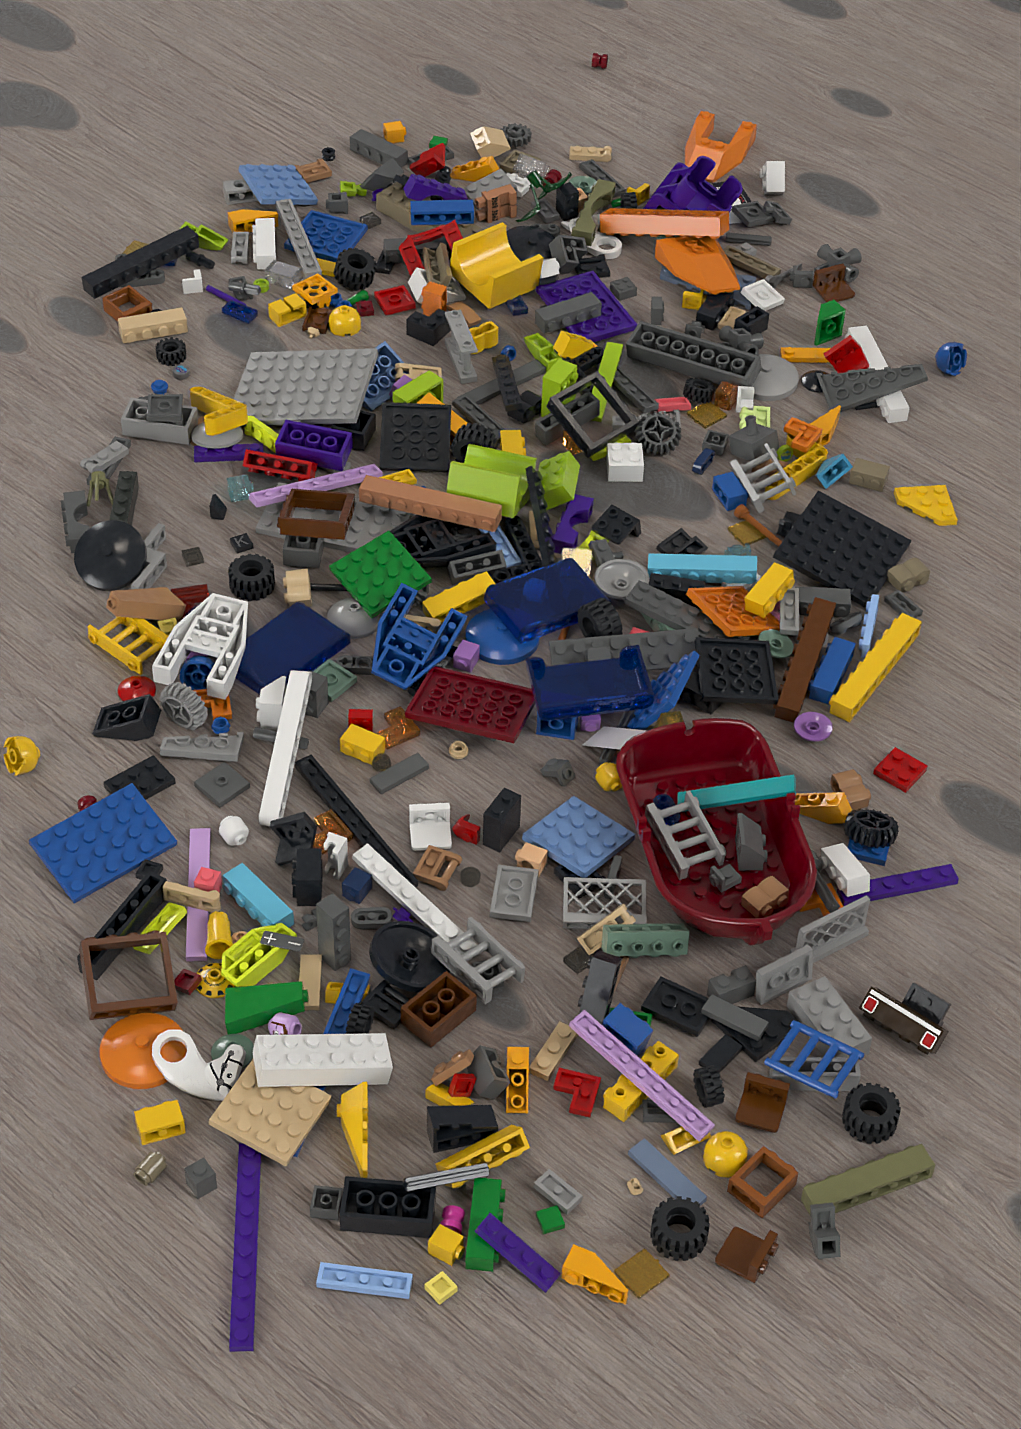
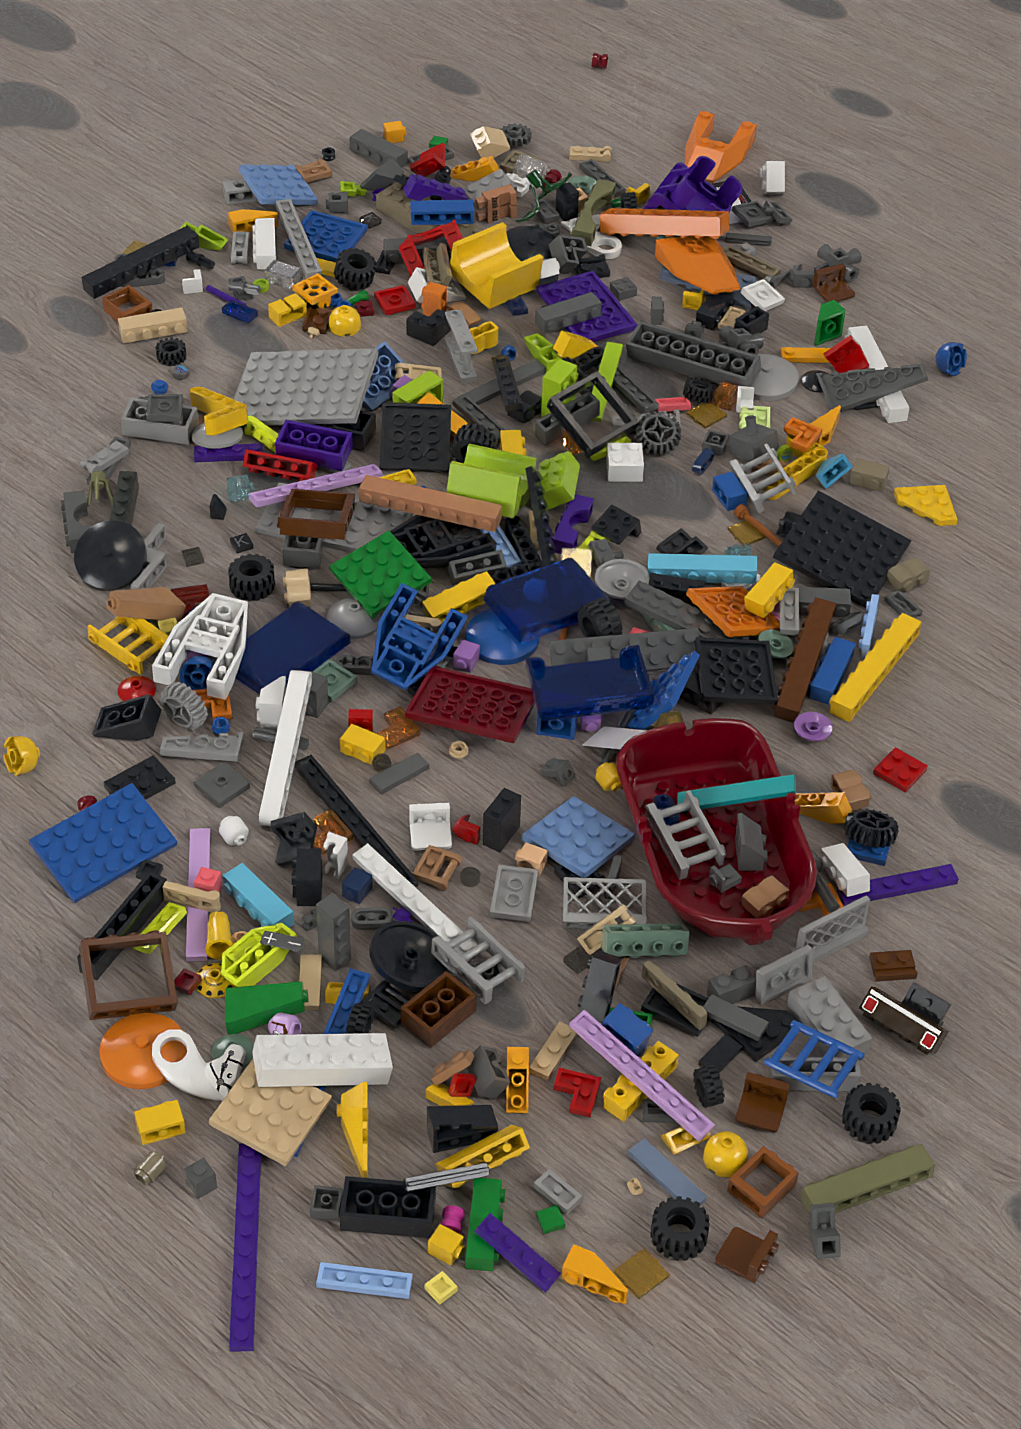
(674, 995): none -> dark tan plate
(893, 965): none -> reddish brown plate

